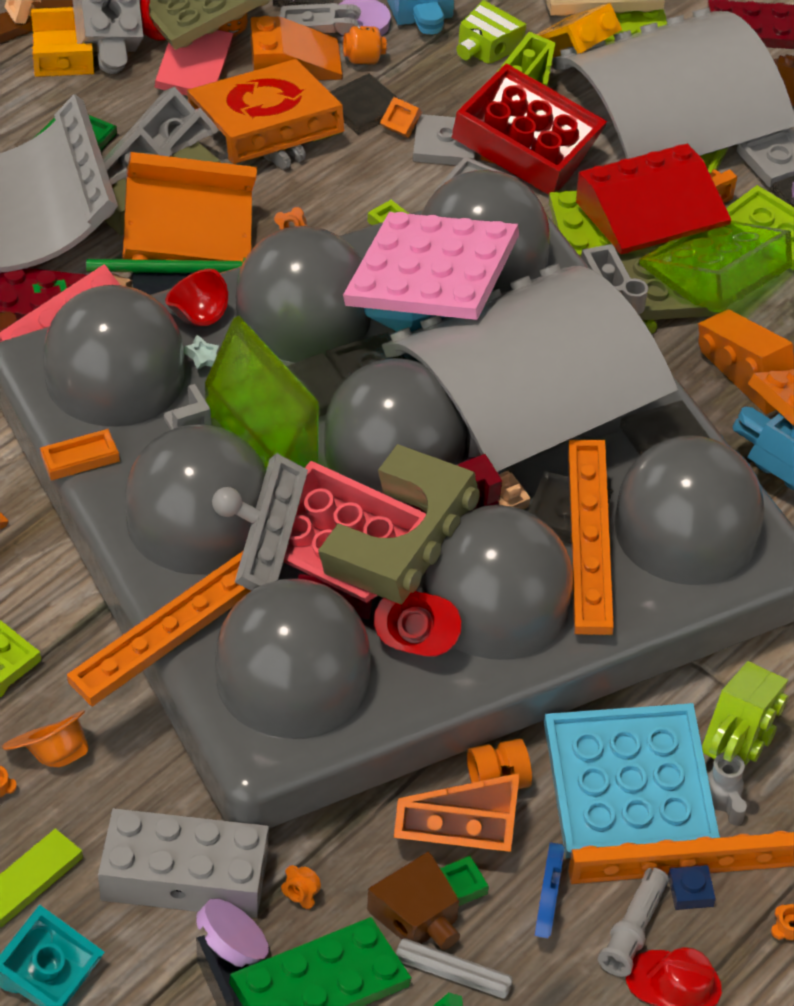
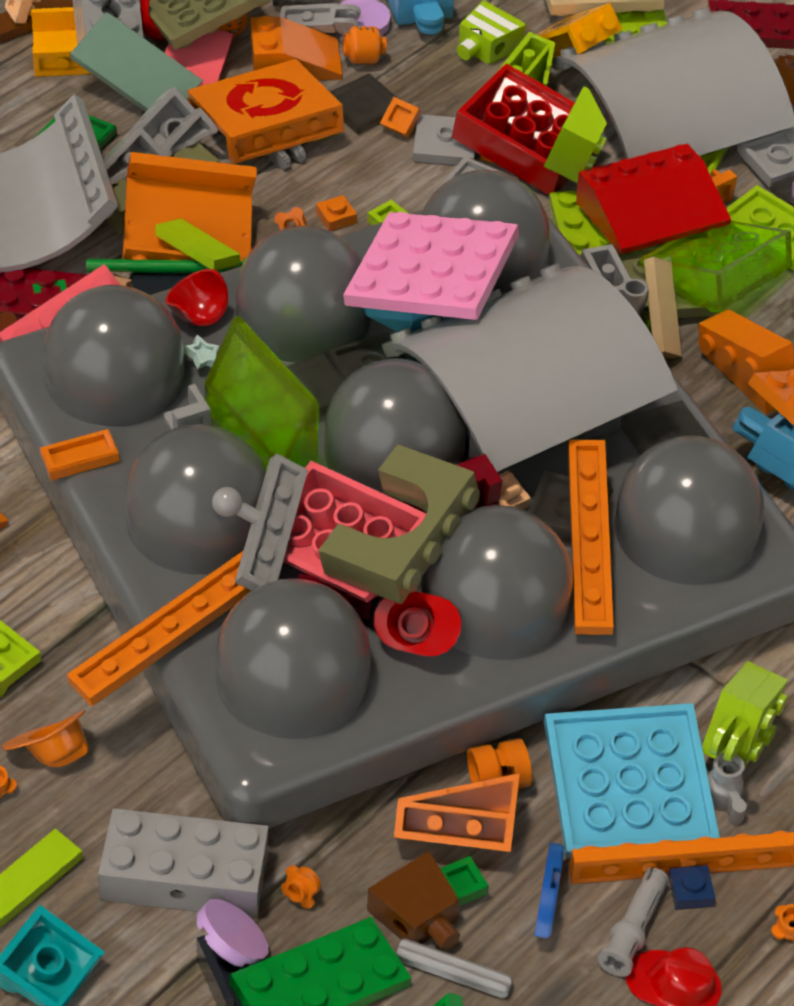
(131, 63): none -> sand green tile
(197, 244): none -> lime tile
(336, 213): none -> orange plate
(578, 138): none -> lime slope
(662, 306): none -> tan tile

